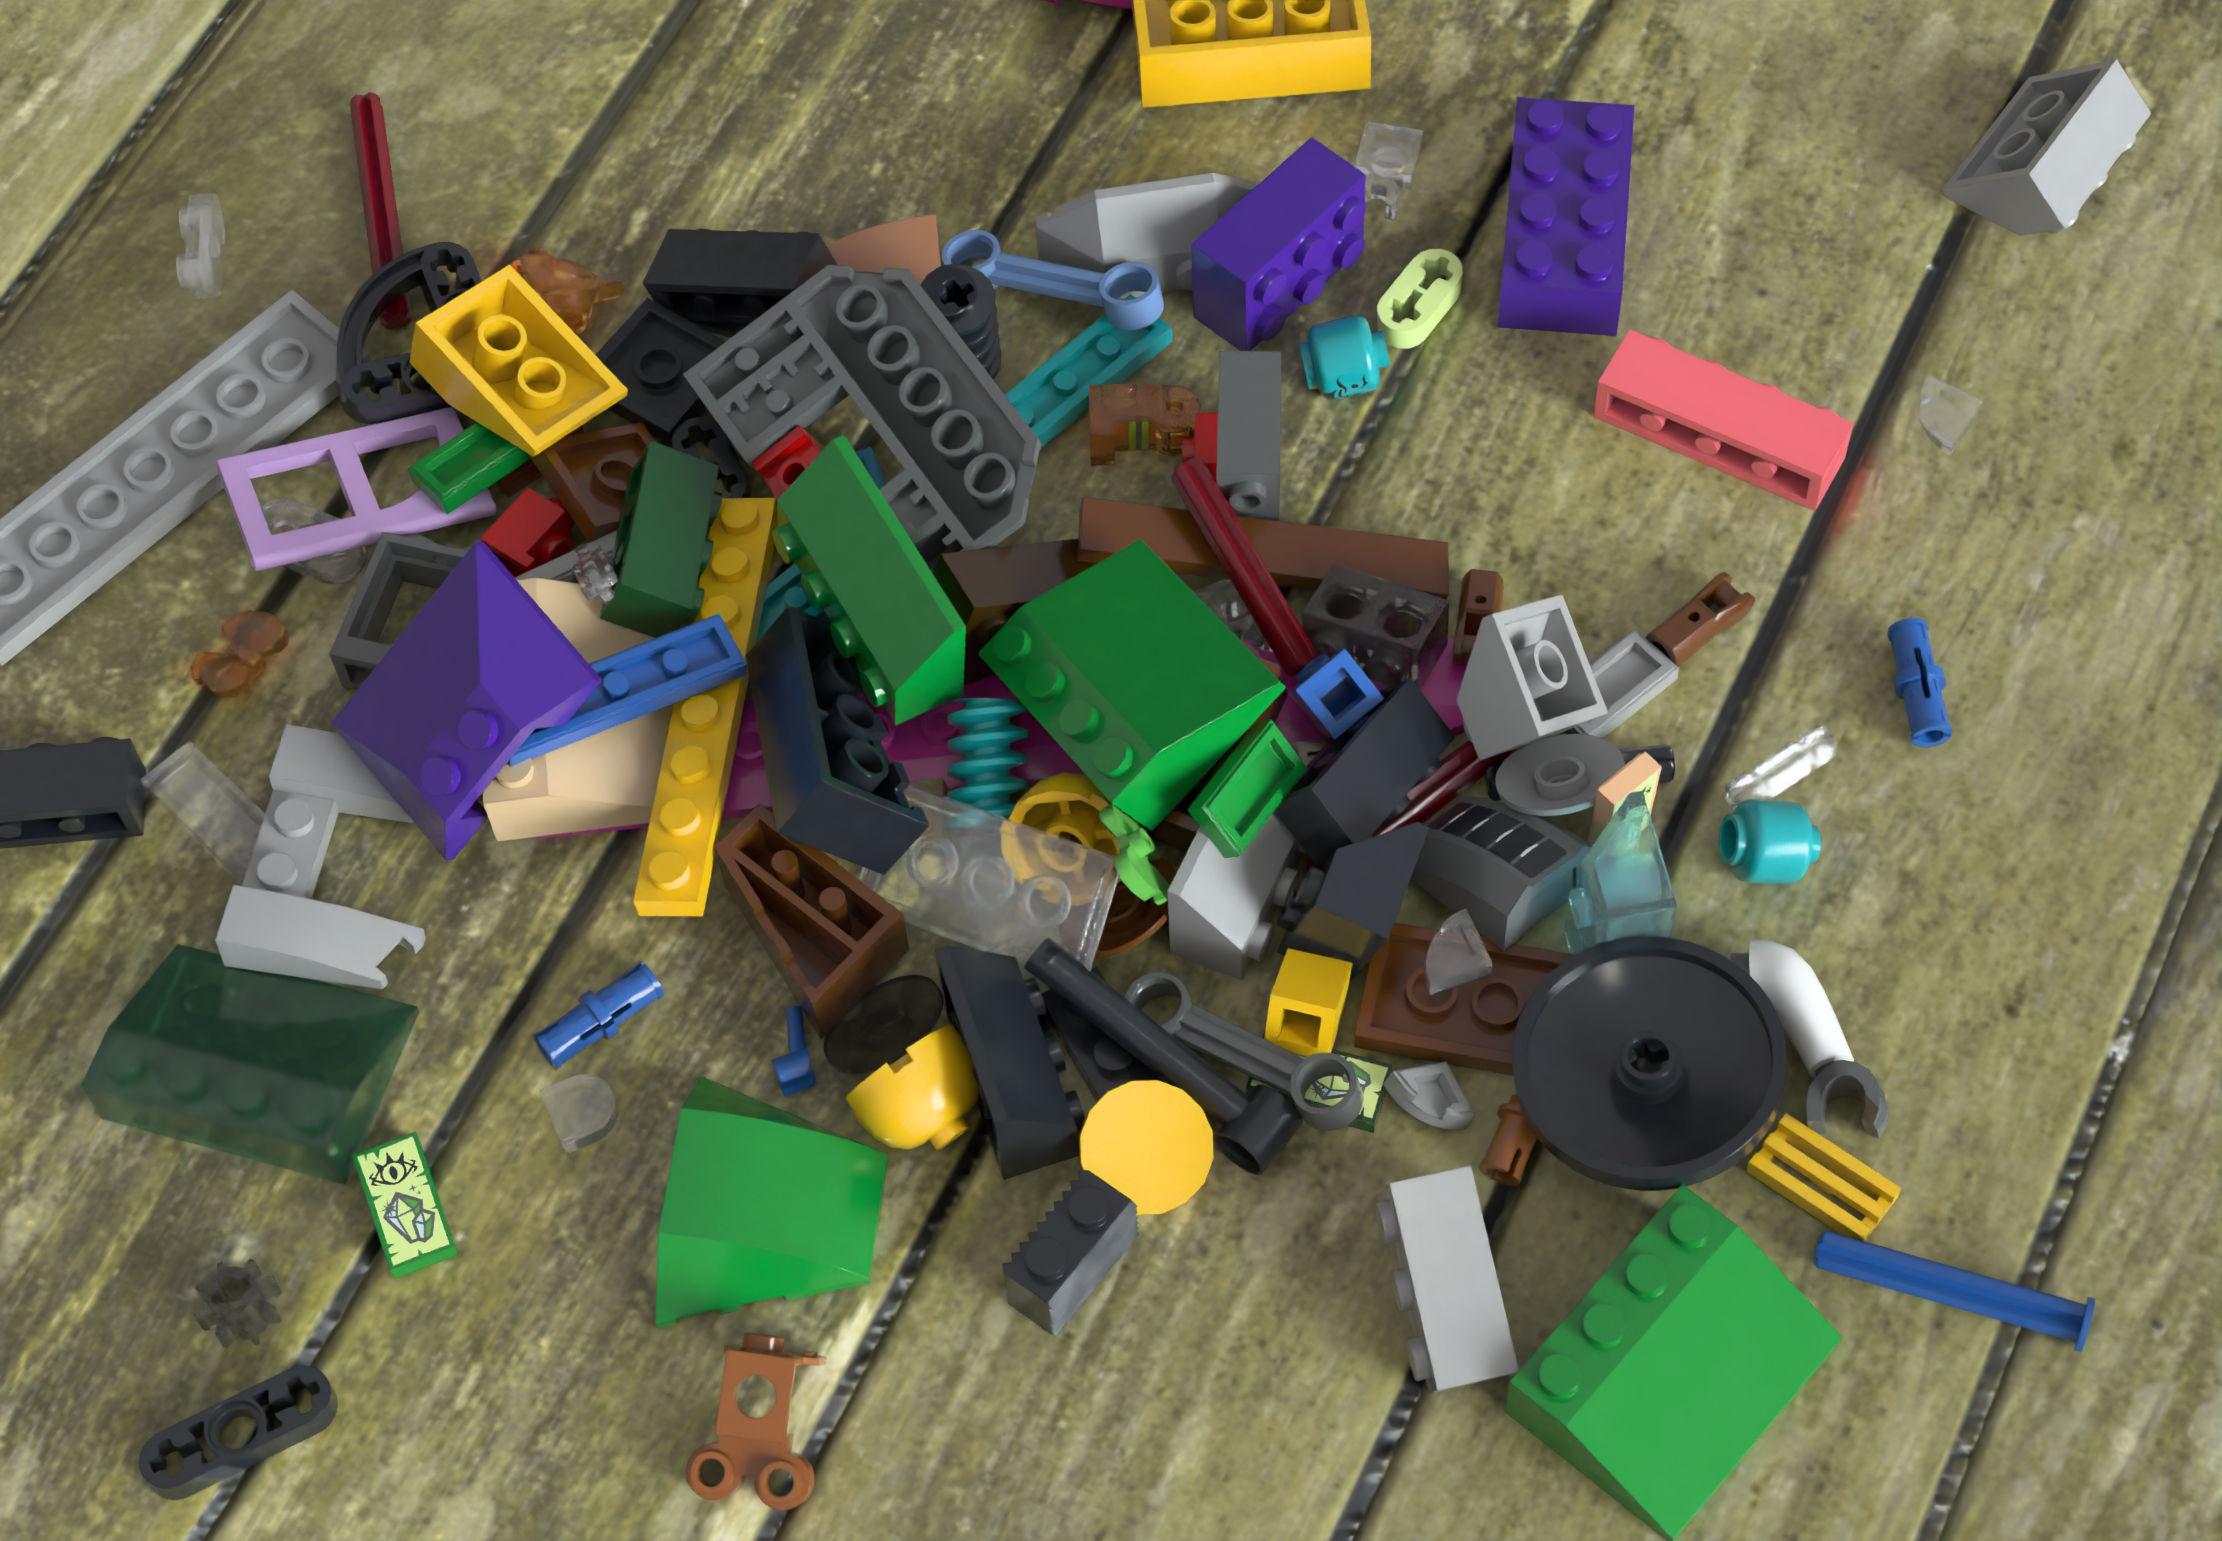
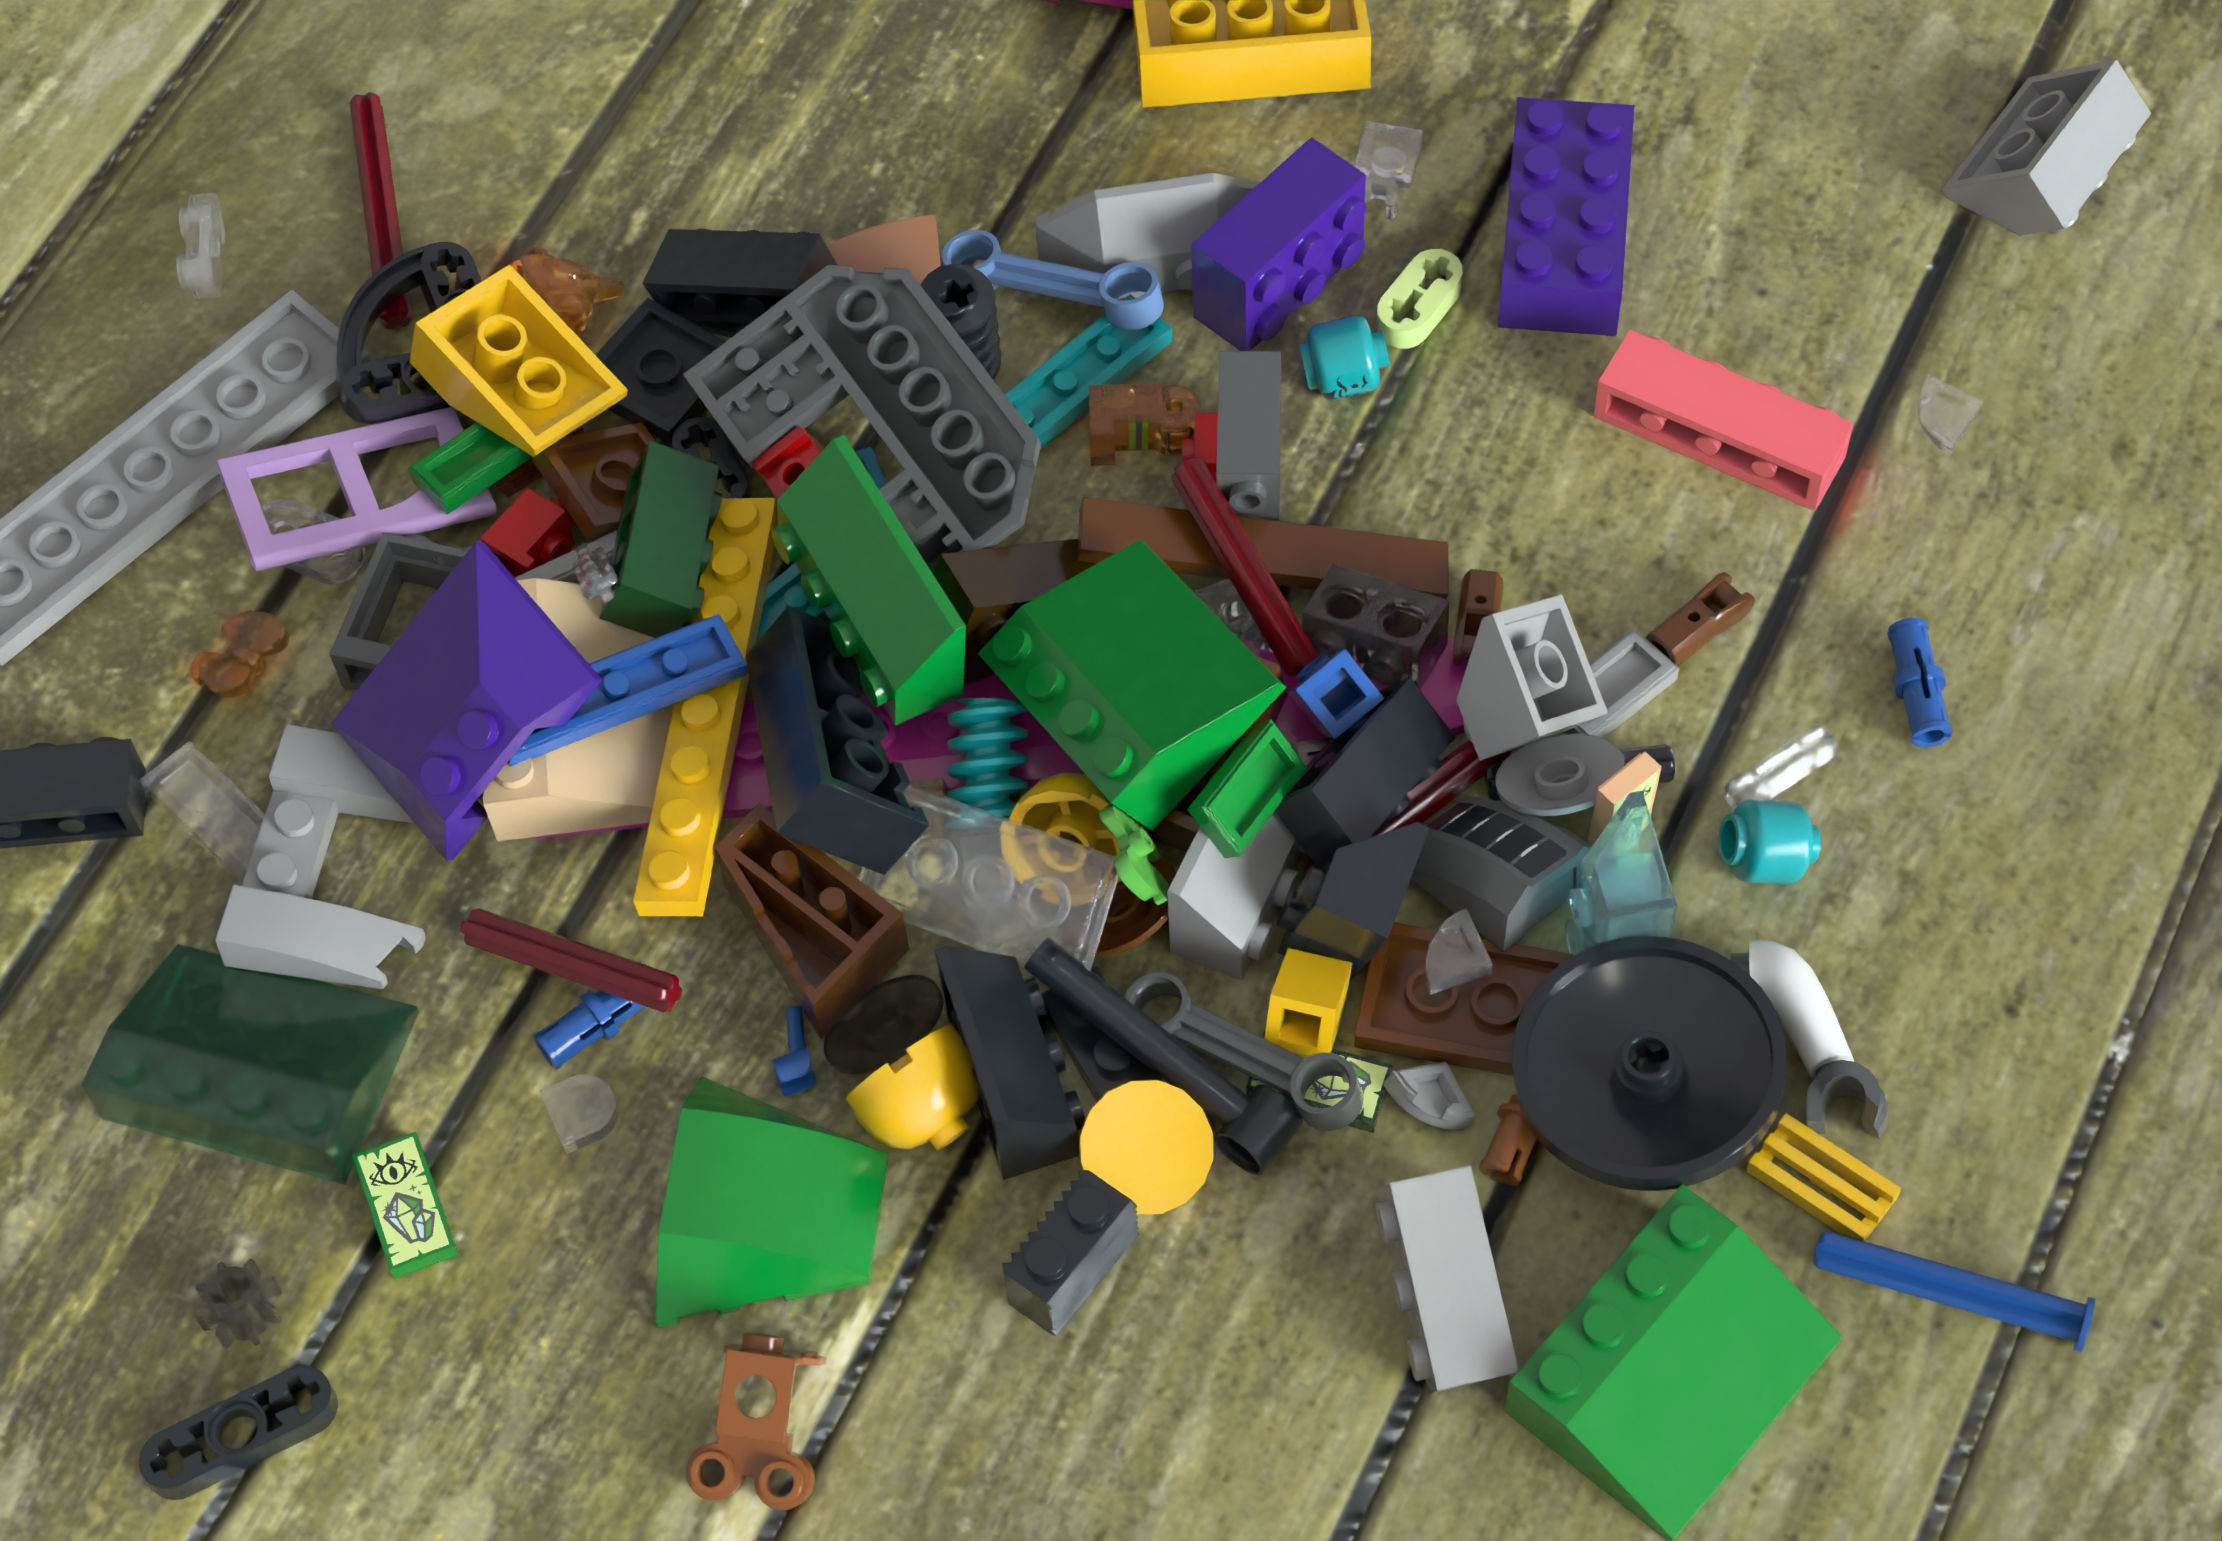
(571, 960): none -> dark red axle

